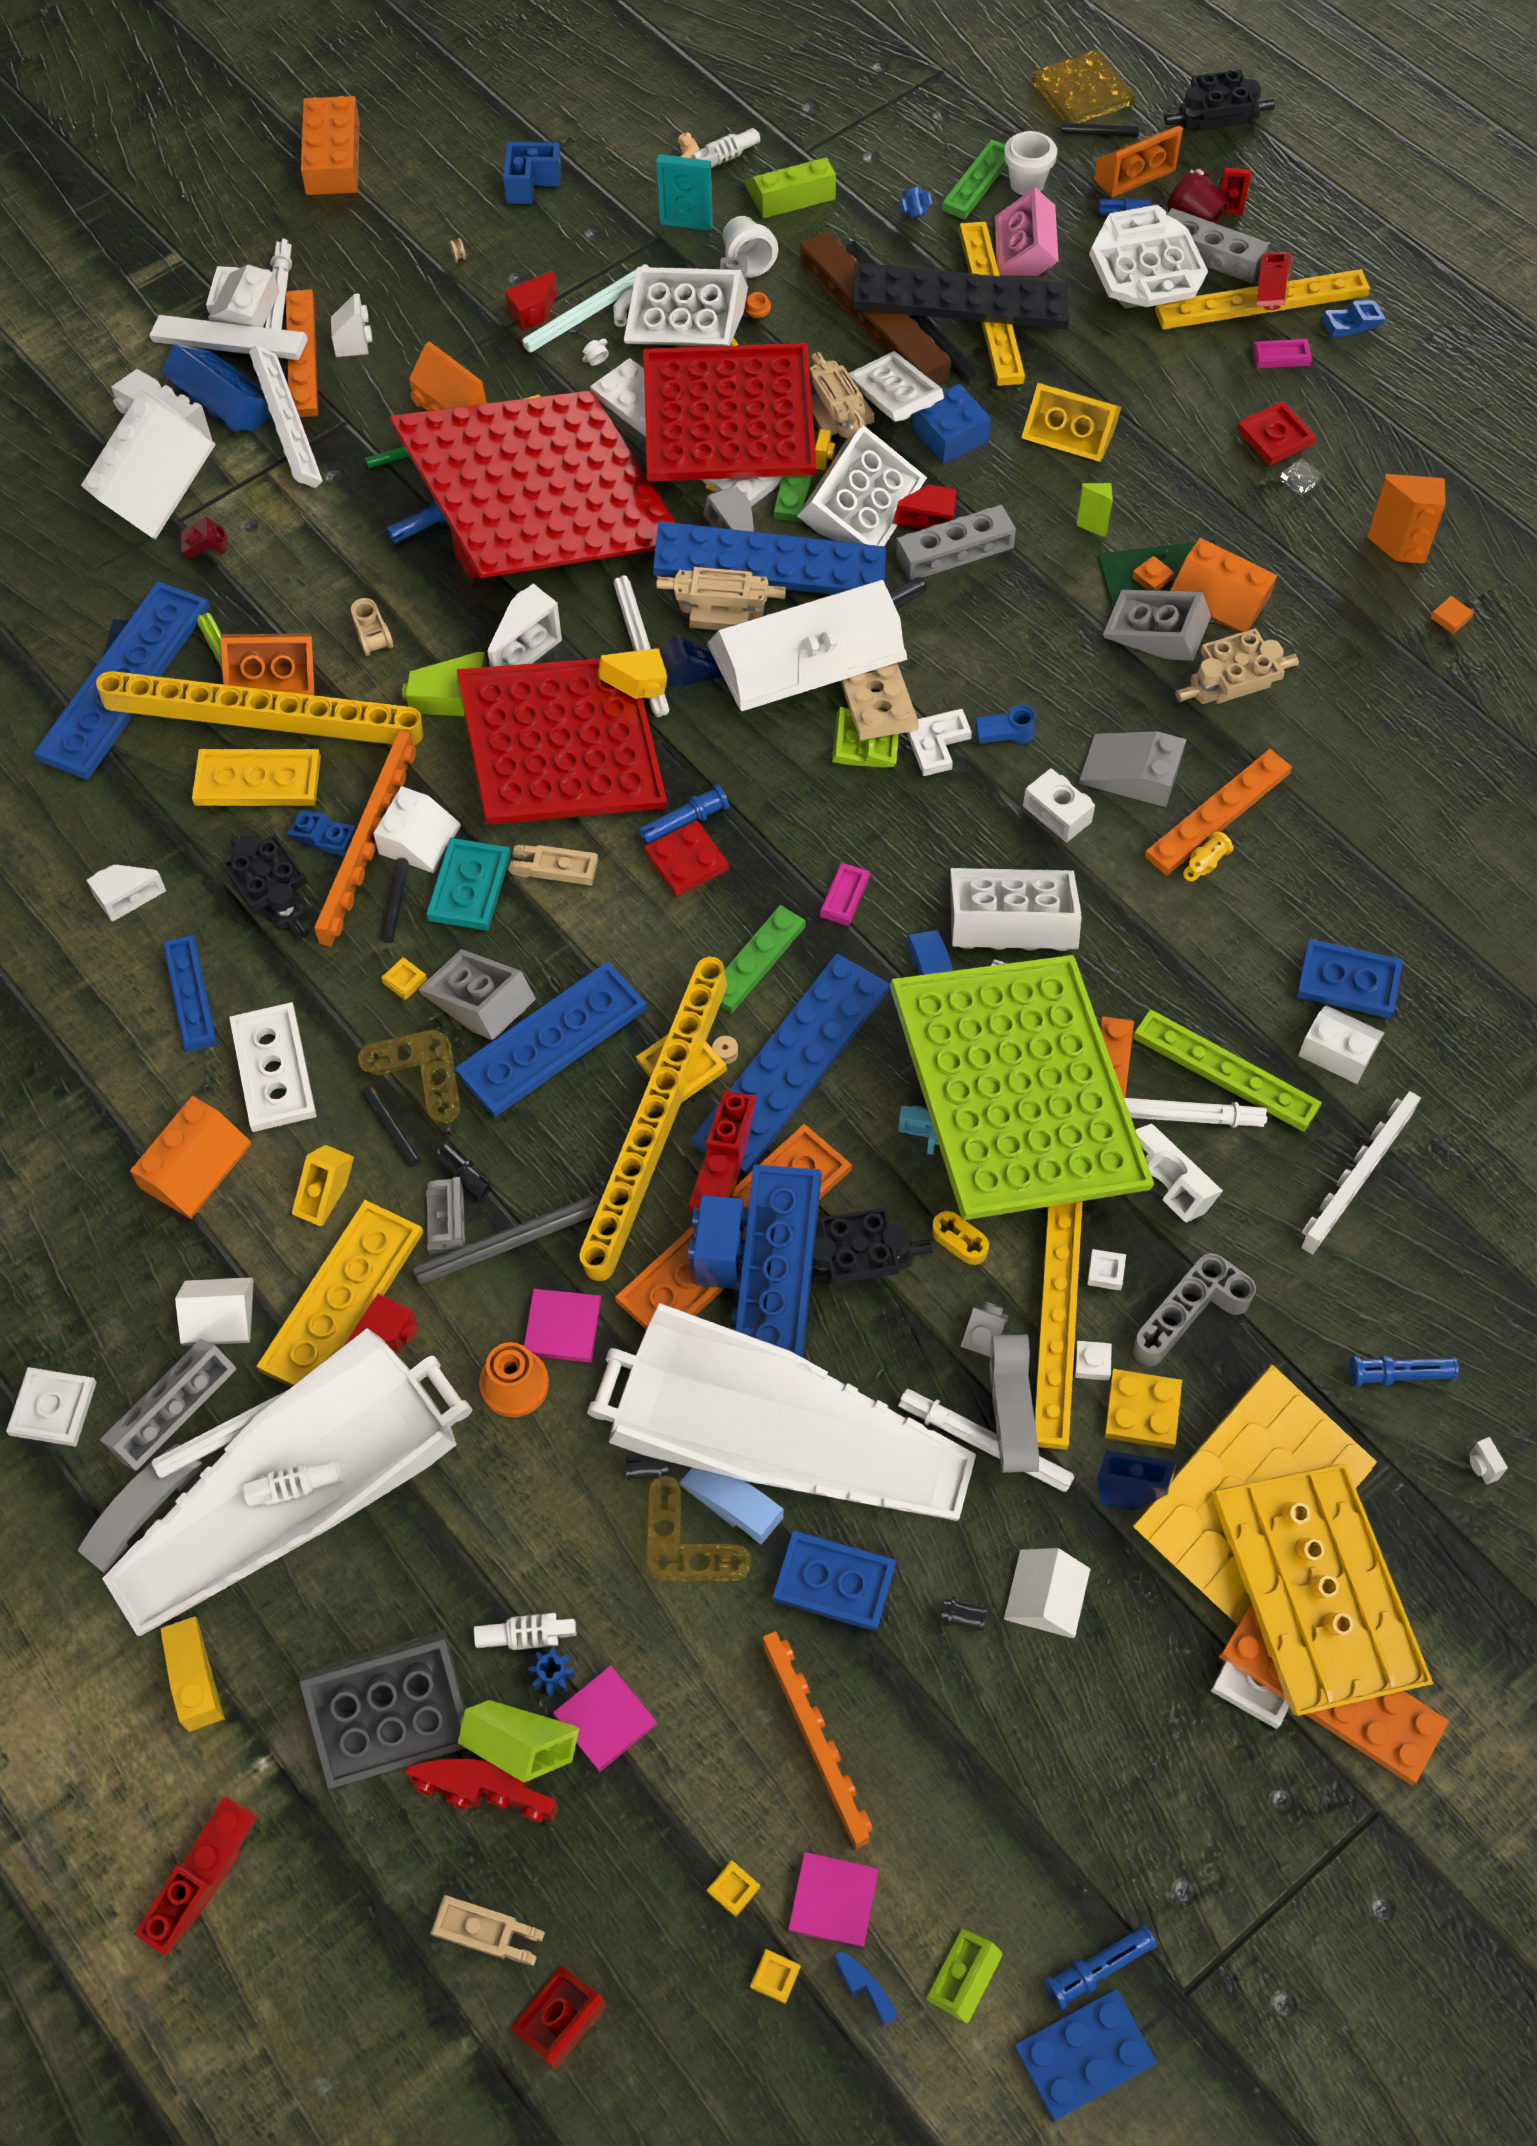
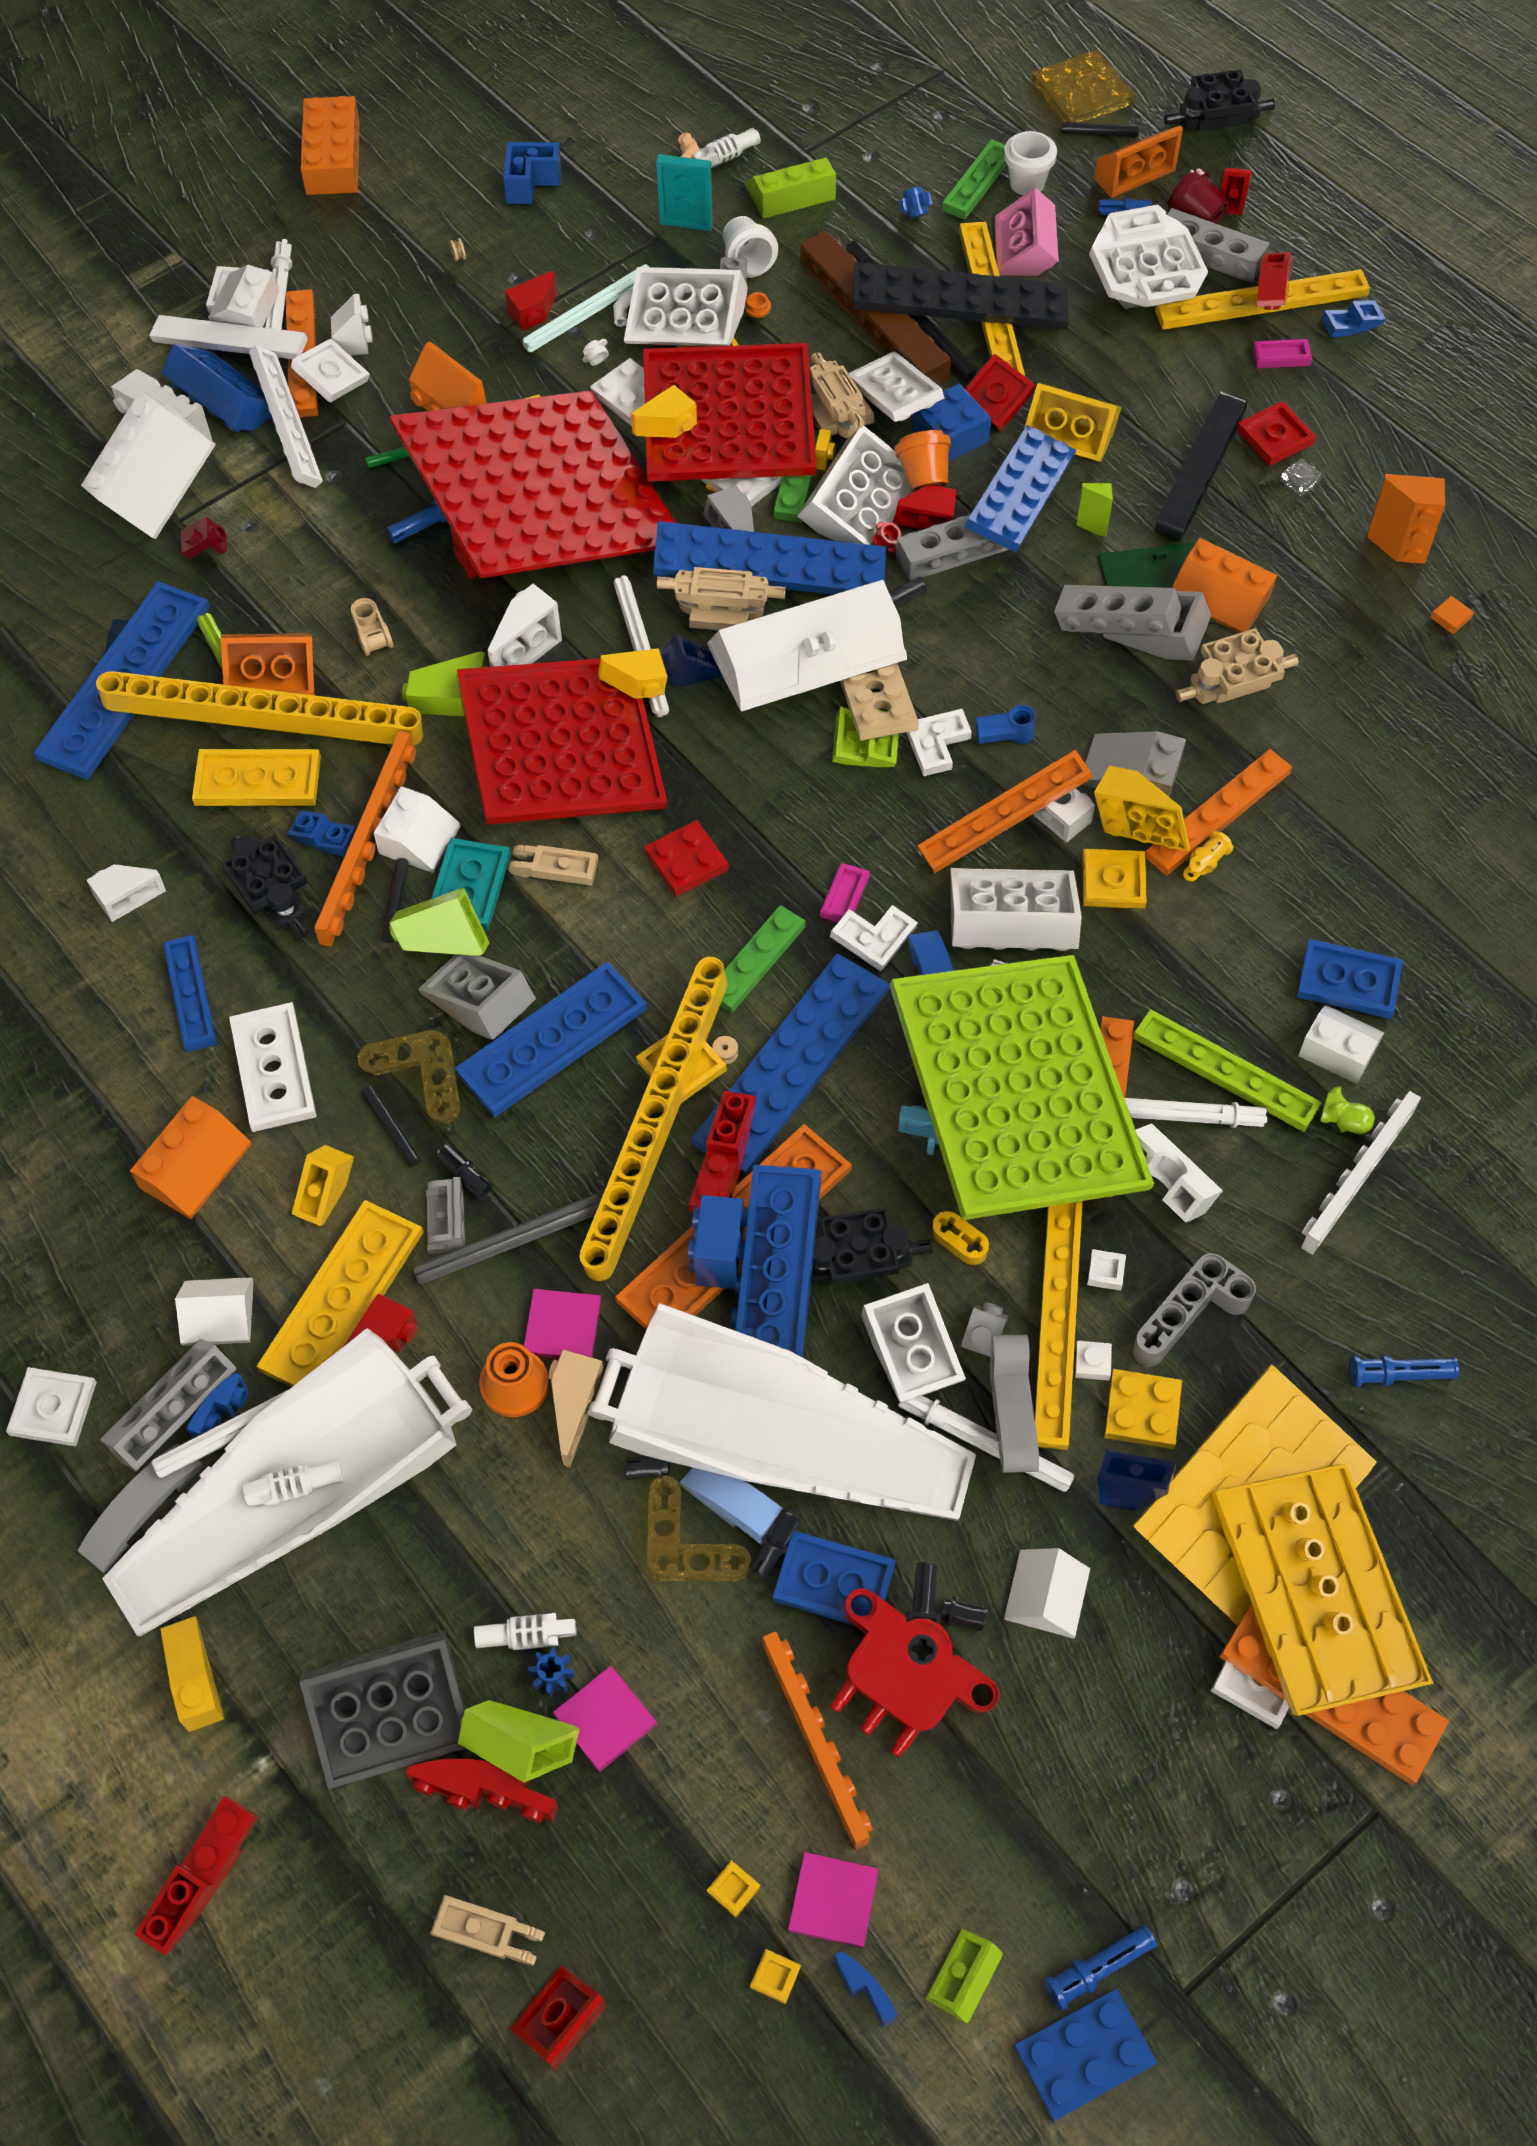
(222, 1400): none -> blue slope
(330, 370): none -> white plate
(404, 978): yellow tile -> none
(440, 926): none -> lime slope
(574, 1386): none -> tan slope
(665, 415): none -> yellow slope
(696, 809): blue pin -> none
(775, 1543): none -> black axle
(874, 943): none -> white plate
(889, 530): none -> red plate
(894, 1678): none -> red piece
(912, 1343): none -> white slope
(924, 458): none -> orange piece
(1000, 391): none -> red plate
(1005, 811): none -> orange plate
(1020, 488): none -> plate
(1114, 878): none -> yellow tile
(1118, 609): none -> light grey brick
(1139, 810): none -> yellow slope
(1153, 574): orange plate -> none
(1201, 466): none -> black beam
(1347, 1115): none -> lime animal
(1487, 1461): white plate -> none

